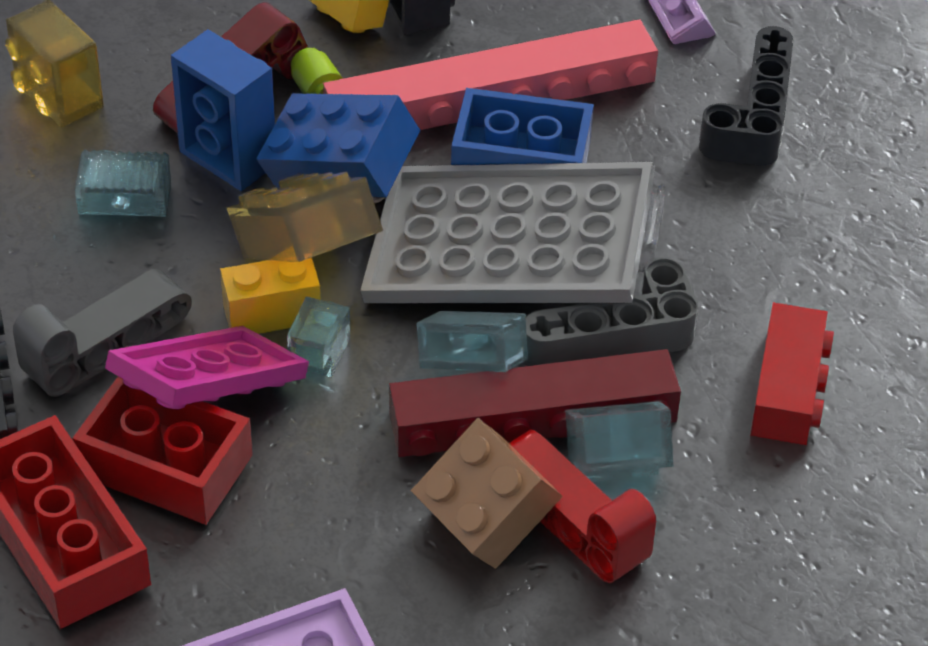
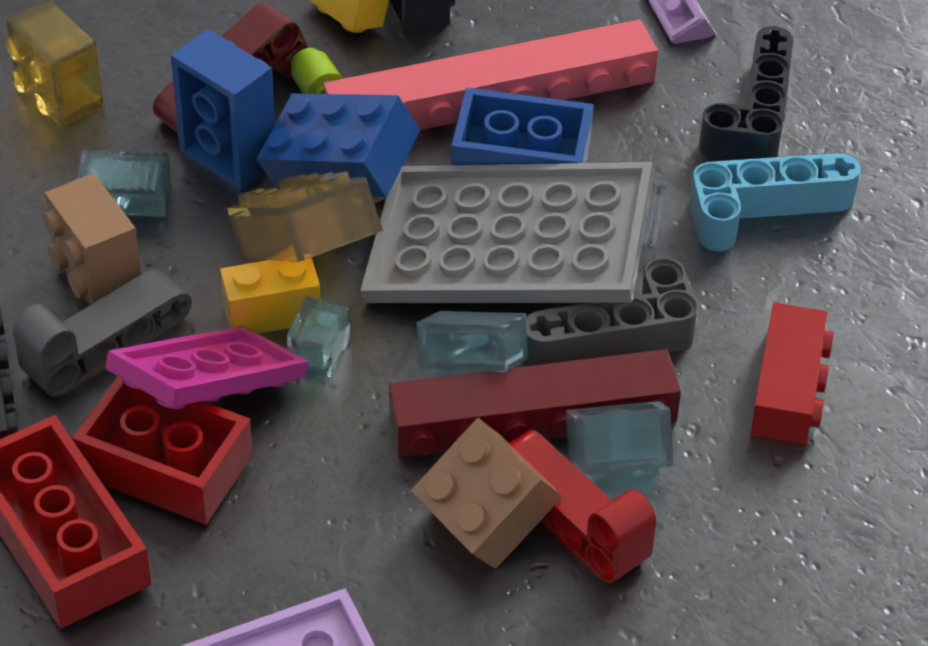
(90, 238): none -> medium nougat brick
(766, 188): none -> medium azure beam

